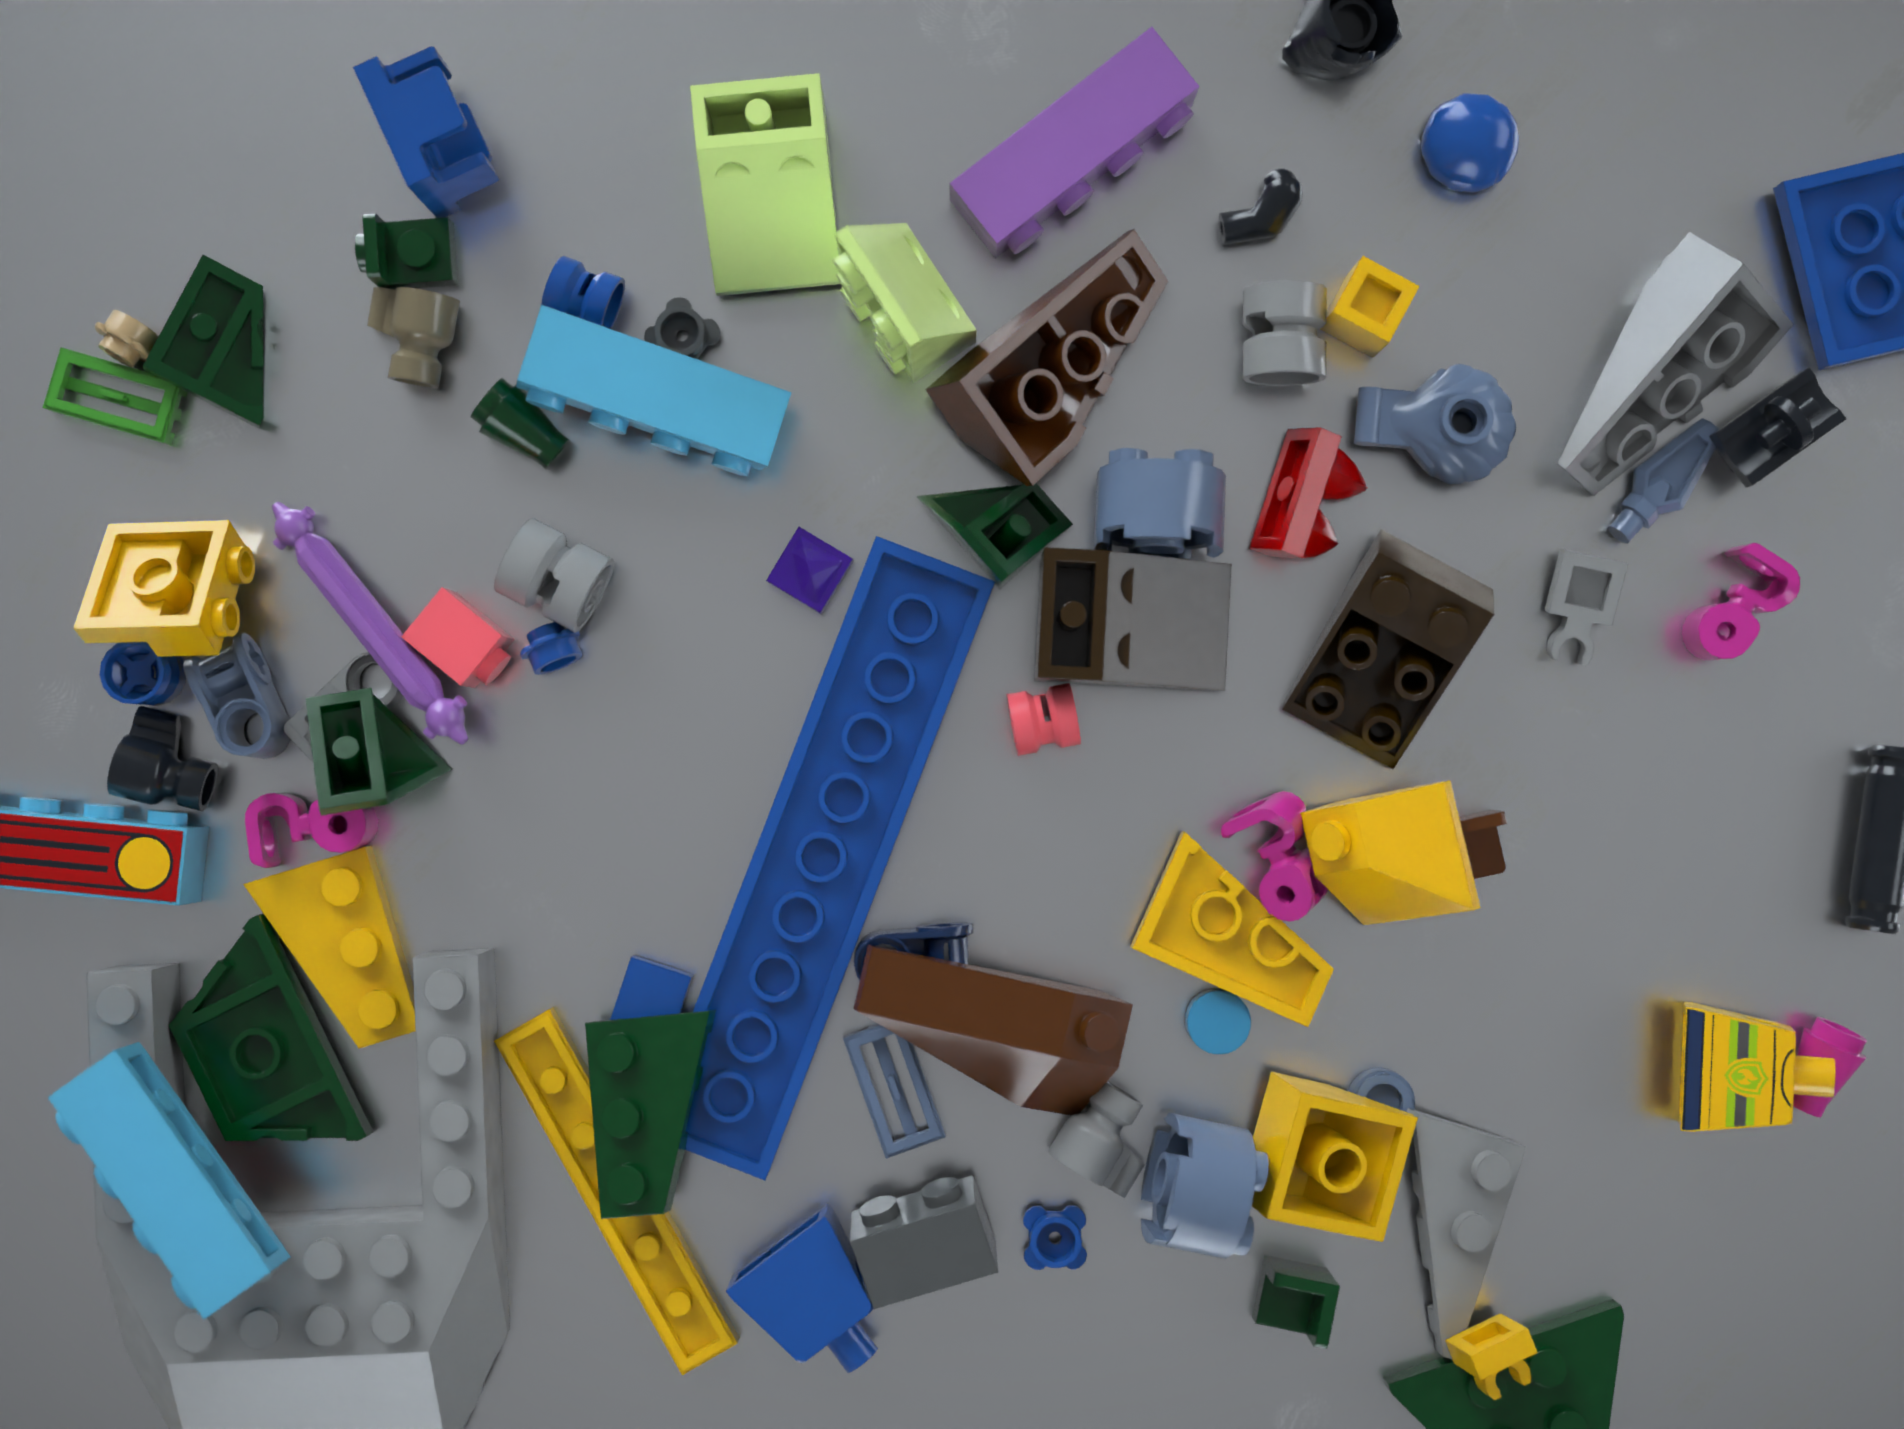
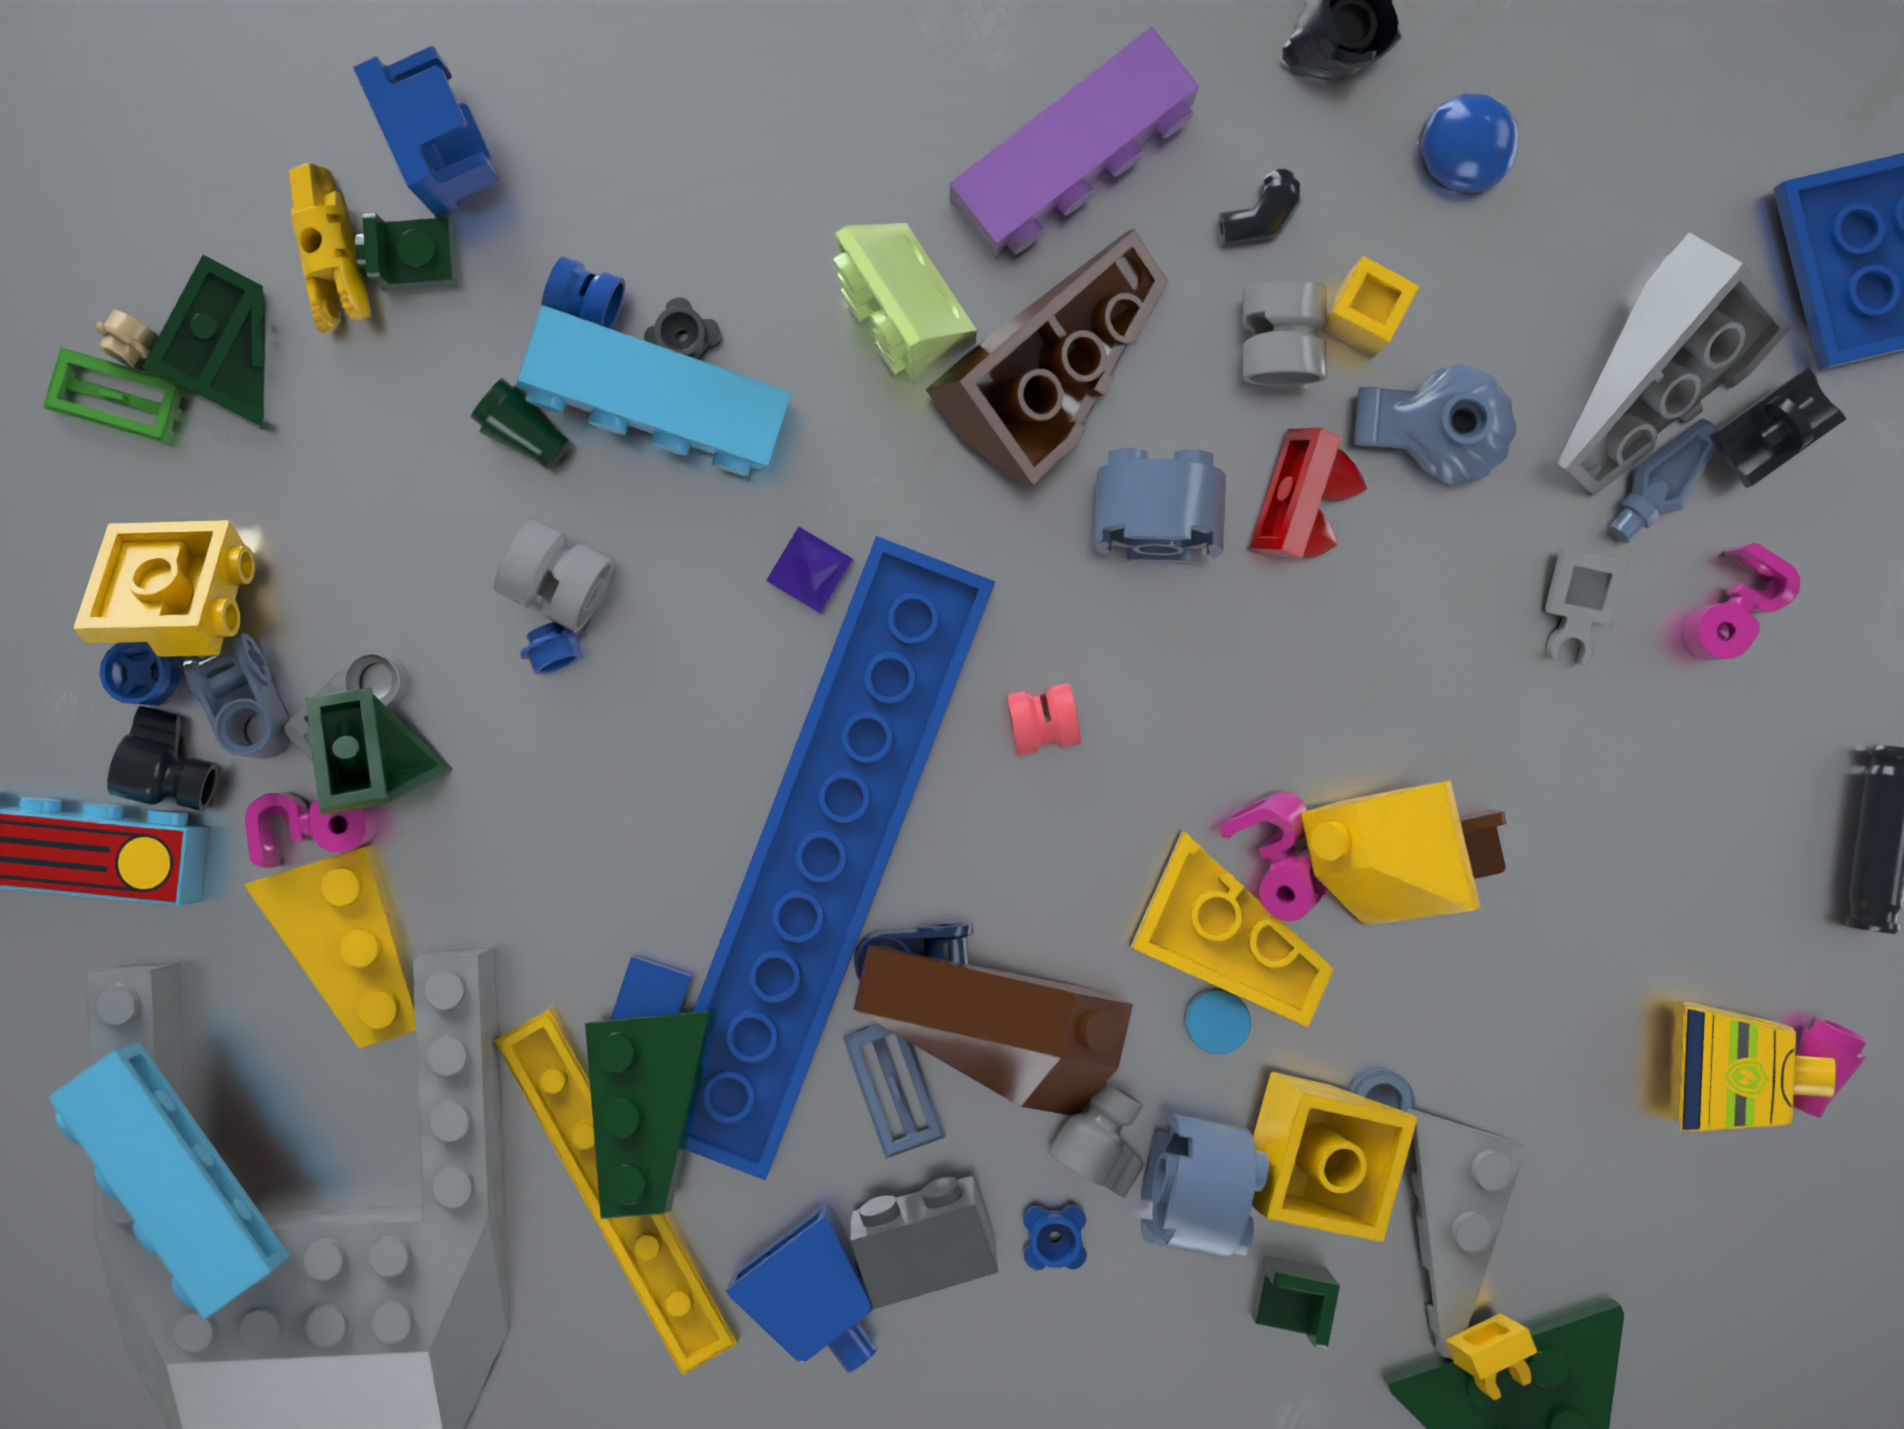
(264, 1050): dark green wing -> none
(326, 247): none -> yellow hinge
(370, 623): medium lavender wheel -> none
(422, 325): dark tan piece -> none
(460, 639): coral brick -> none
(766, 183): yellowish green slope -> none
(1000, 525): dark green slope -> none
(1132, 620): slope -> none
(1390, 649): dark brown slope -> none

